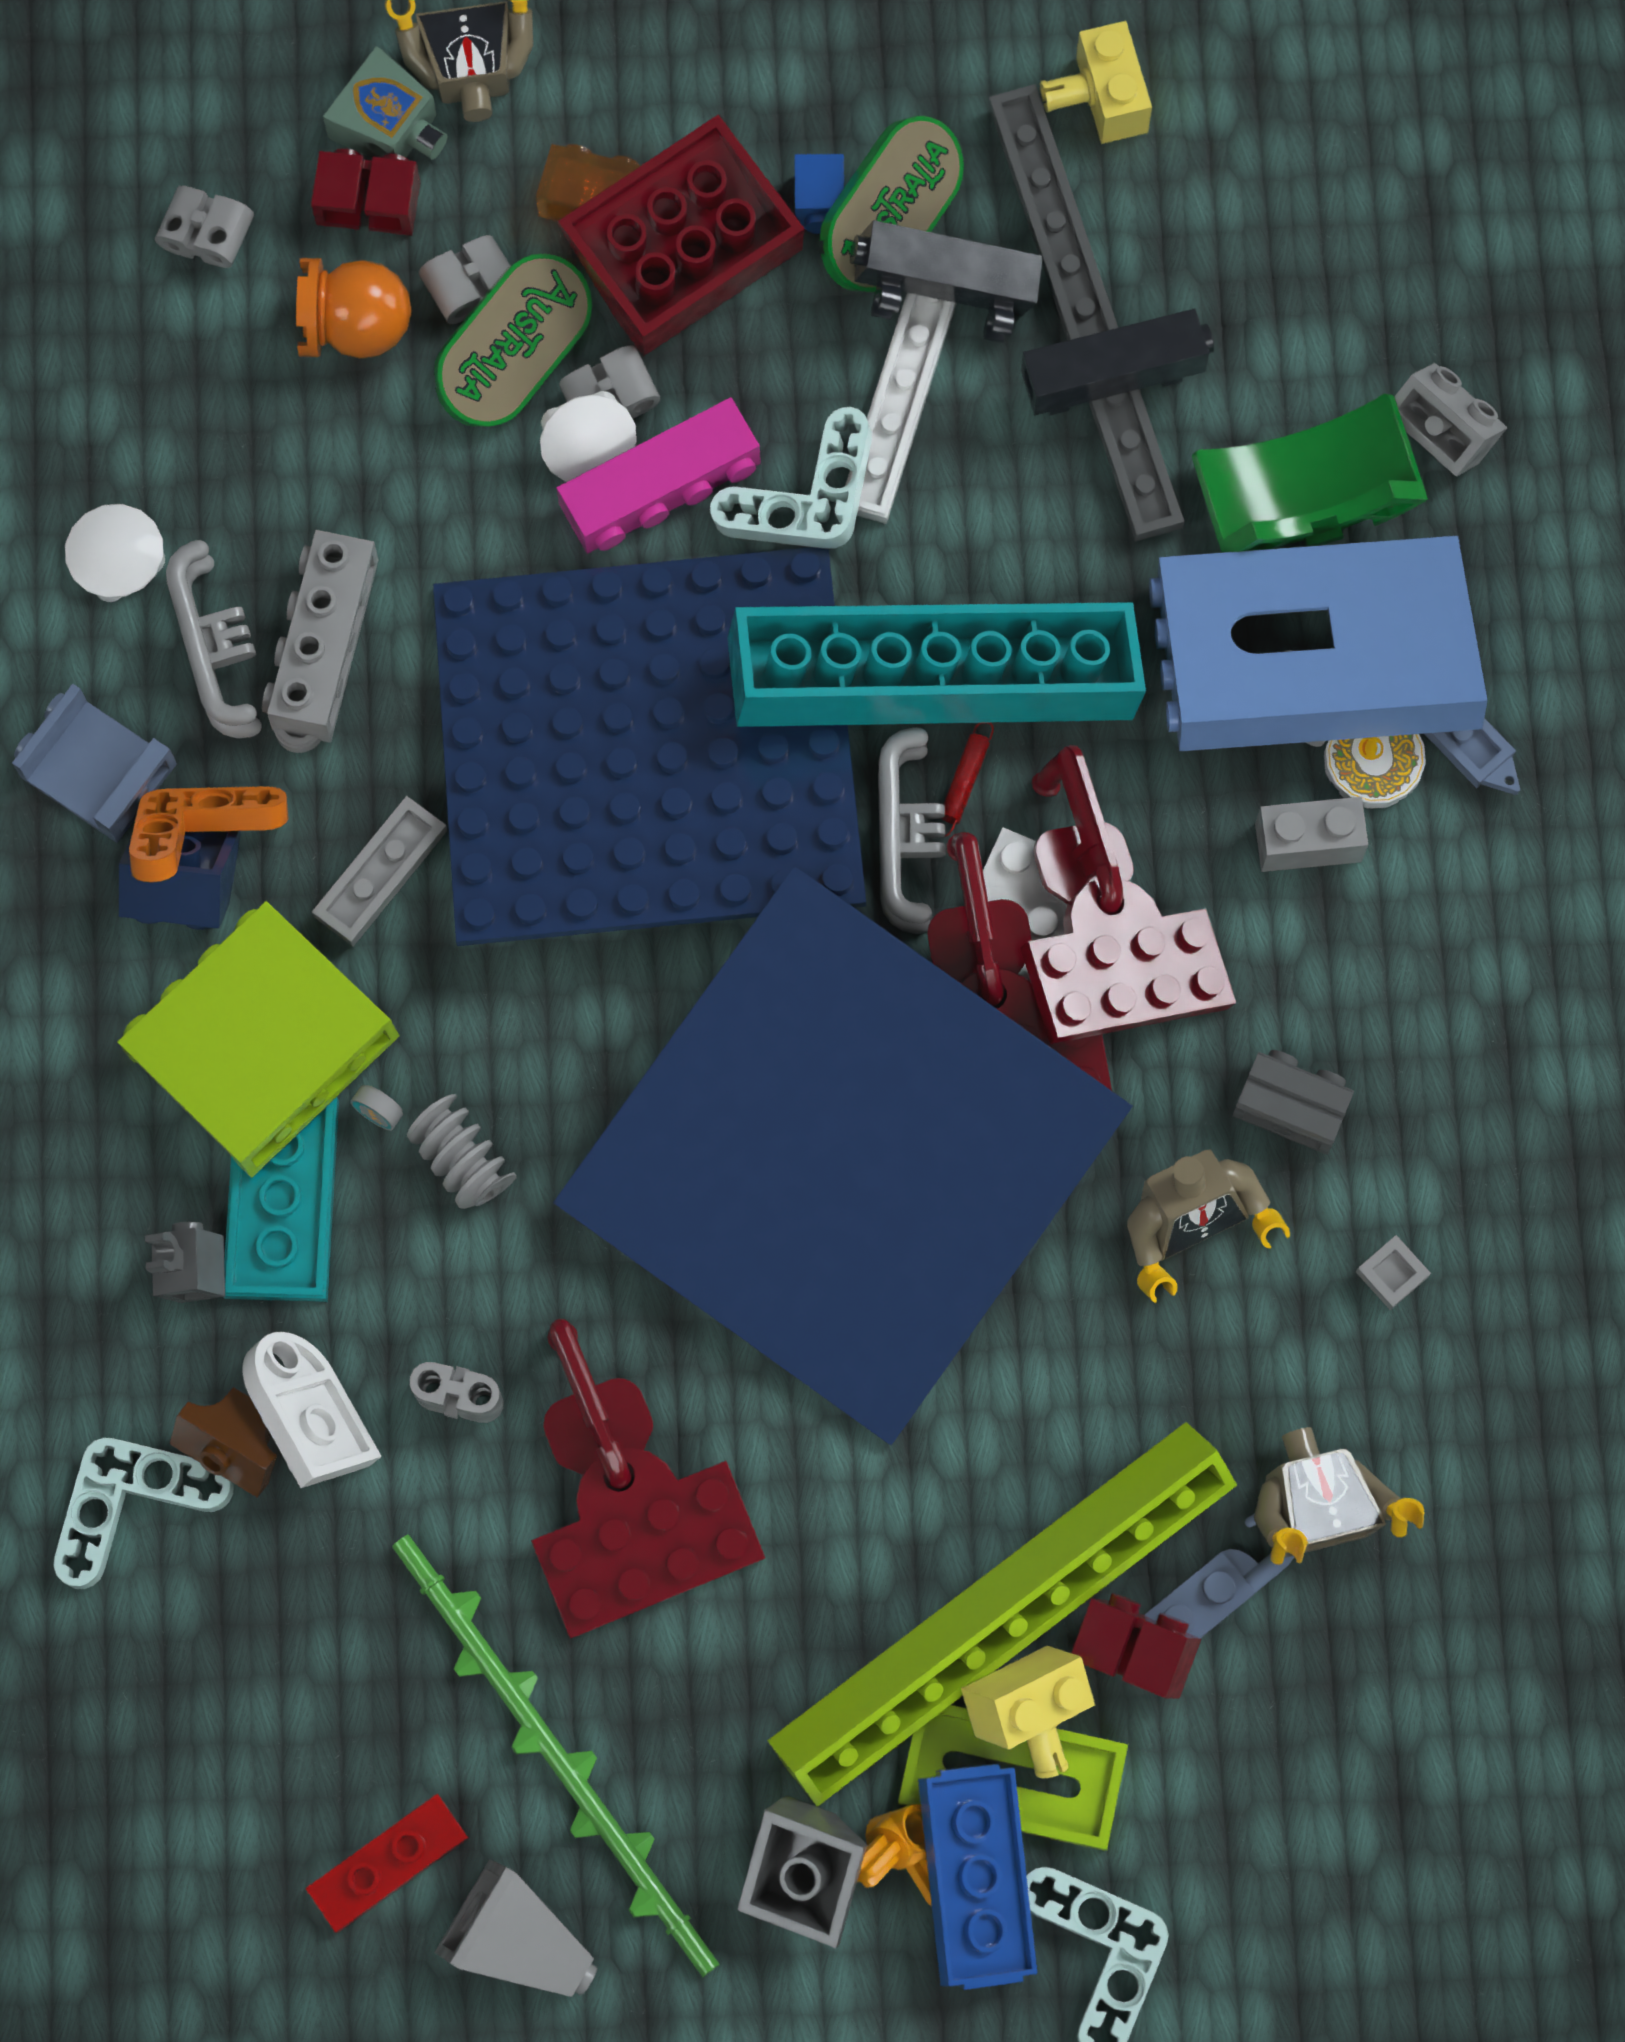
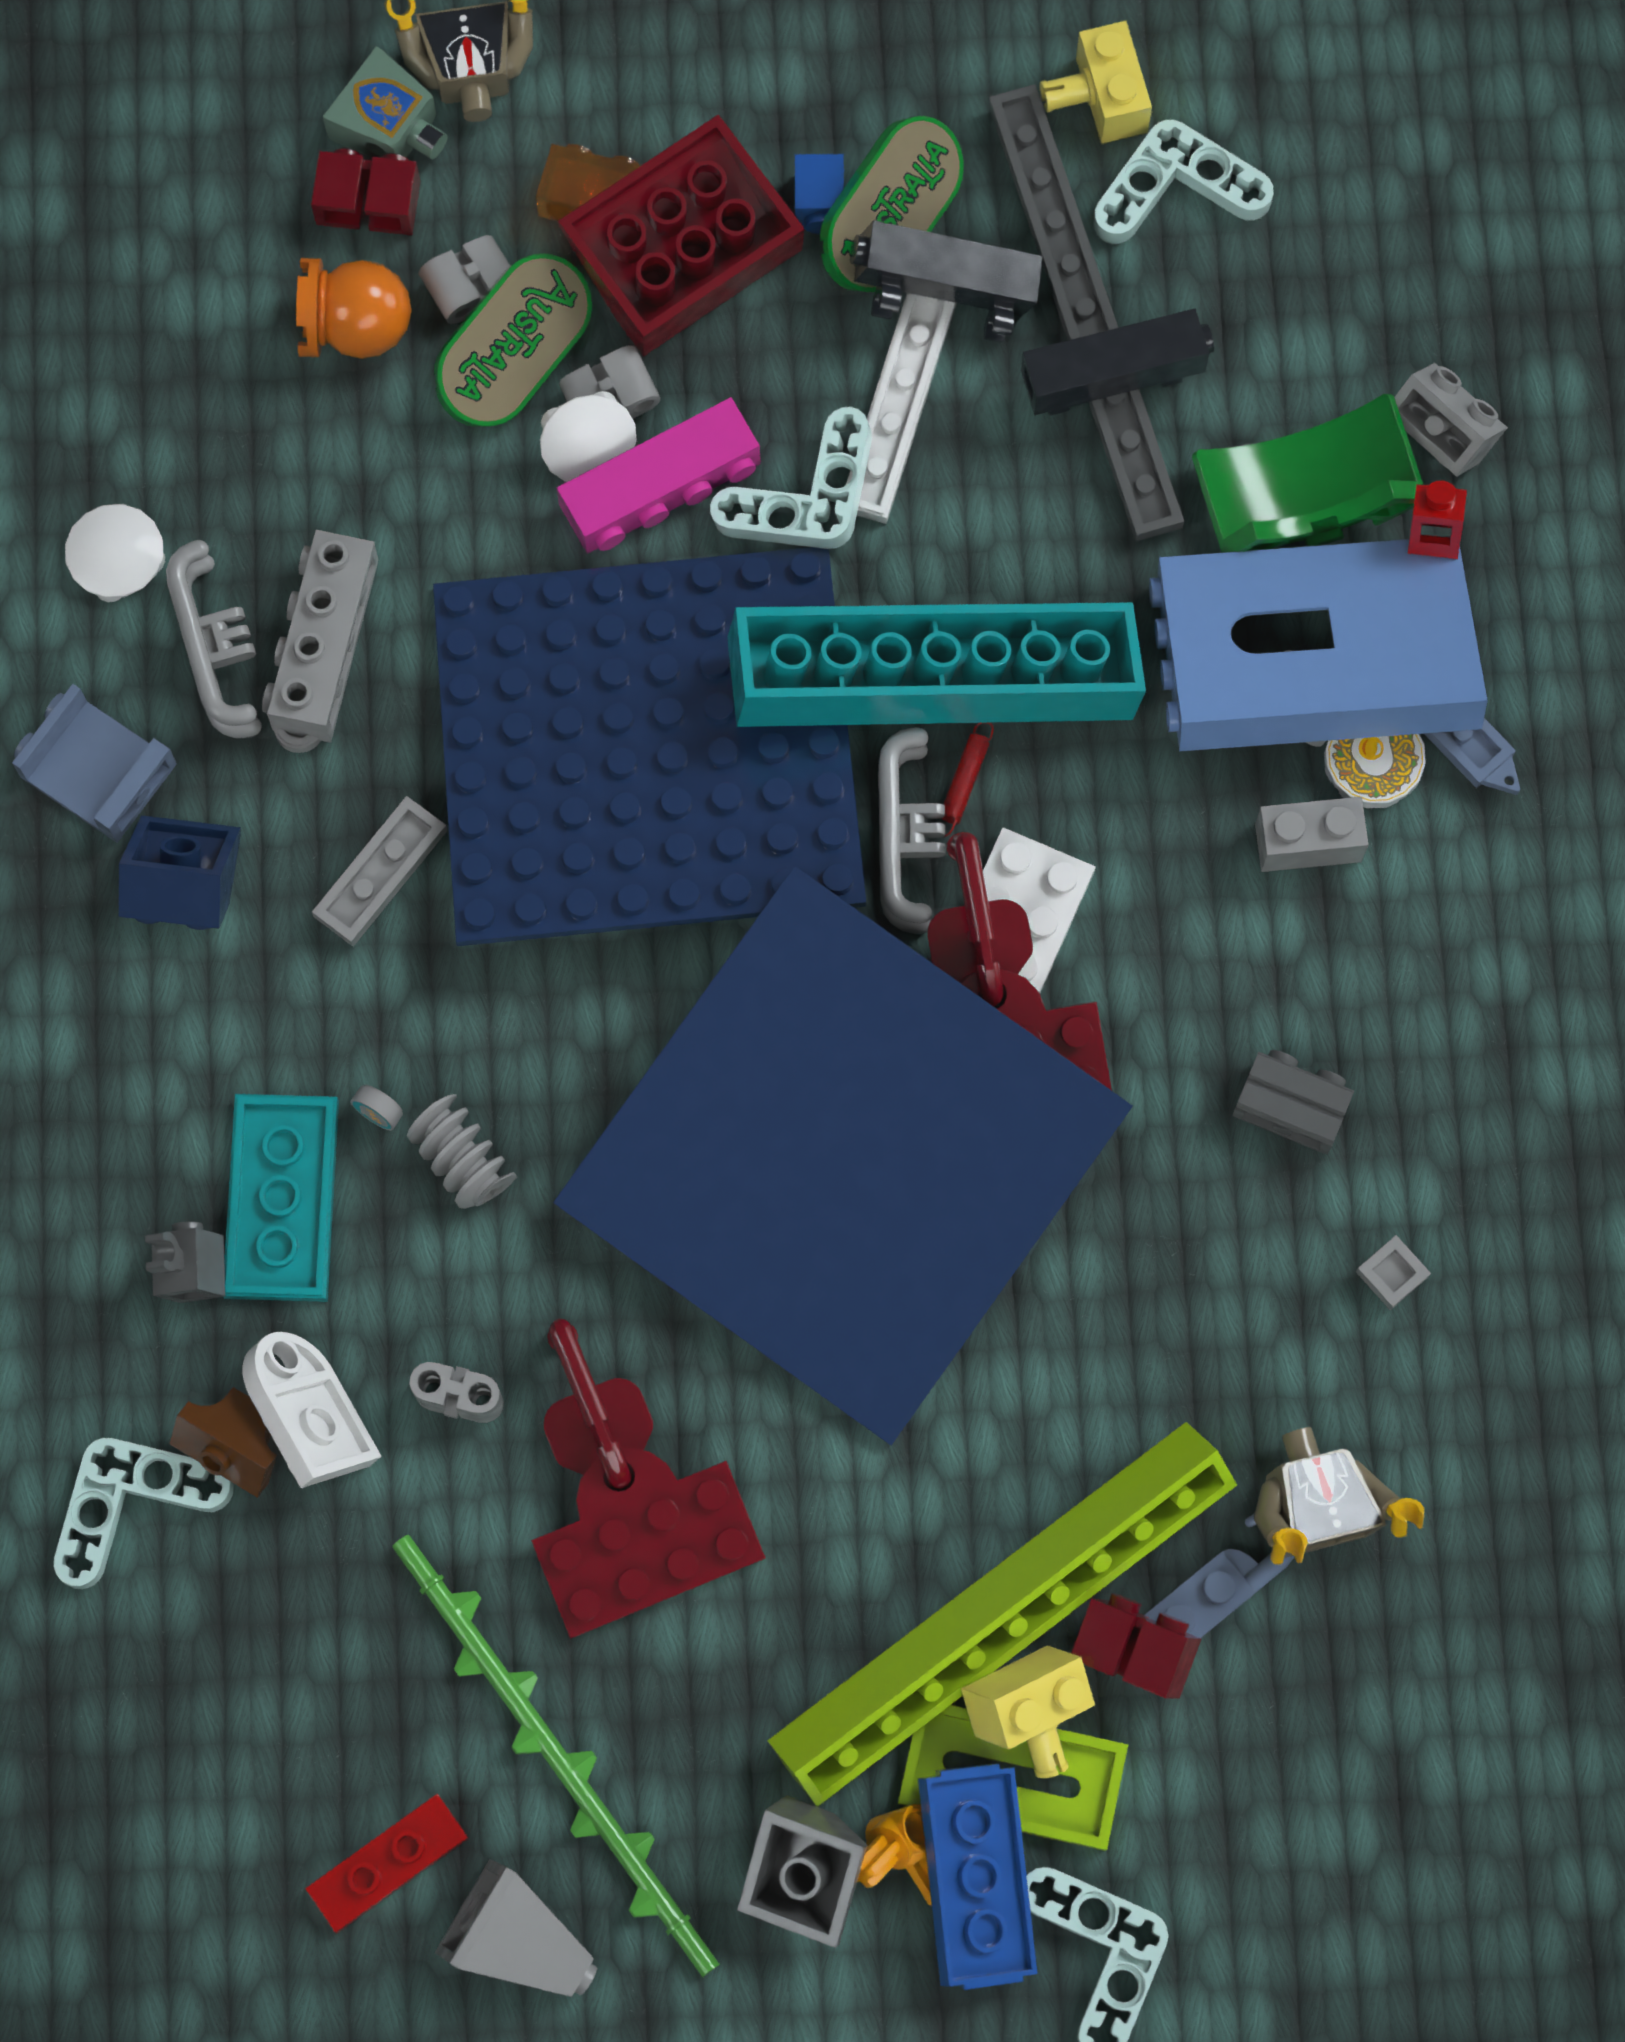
(169, 813): orange beam -> none
(204, 226): light grey piece -> none
(258, 1037): lime panel -> none
(1106, 966): plate -> none
(1169, 165): none -> light aqua beam
(1191, 1205): dark tan torso -> none
(1437, 506): none -> red brick

